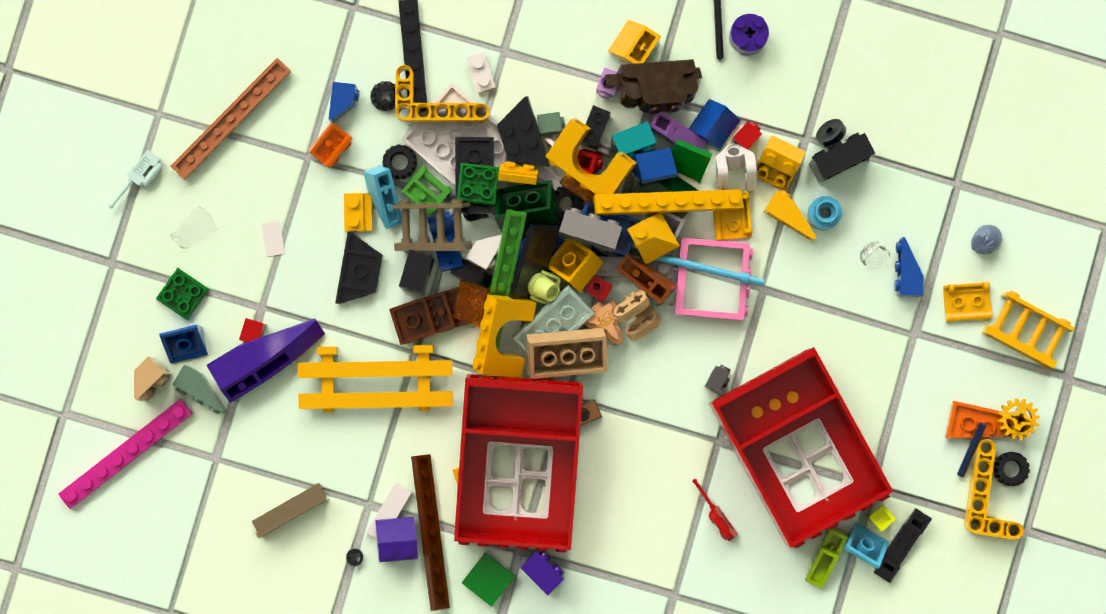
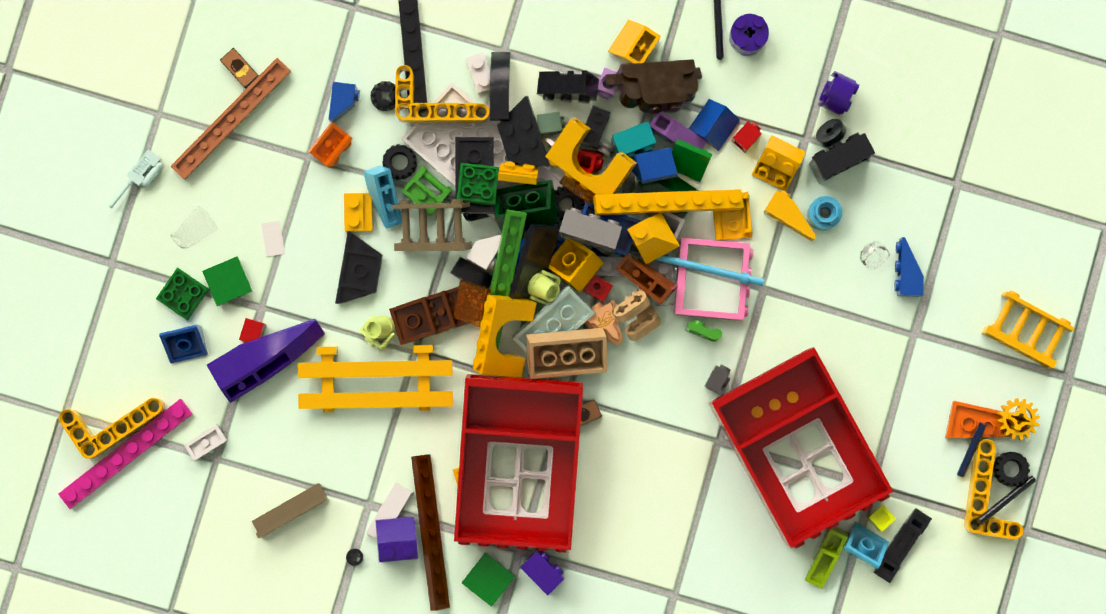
(112, 430): none -> yellow beam
(148, 378): tan slope -> none
(197, 385): sand green slope -> none
(205, 442): none -> white plate
(227, 281): none -> green tile
(239, 67): none -> medium nougat tile
(378, 328): none -> yellowish green piece
(416, 272): black piece -> none
(447, 259): blue door -> none
(499, 86): none -> black slope
(568, 86): none -> black wedge
(699, 329): none -> bright green plate
(718, 517): red piece -> none
(734, 158): white piece -> none
(837, 93): none -> dark purple brick
(967, 302): yellow piece -> none
(986, 239): sand blue hair -> none
(1005, 500): none -> black bar

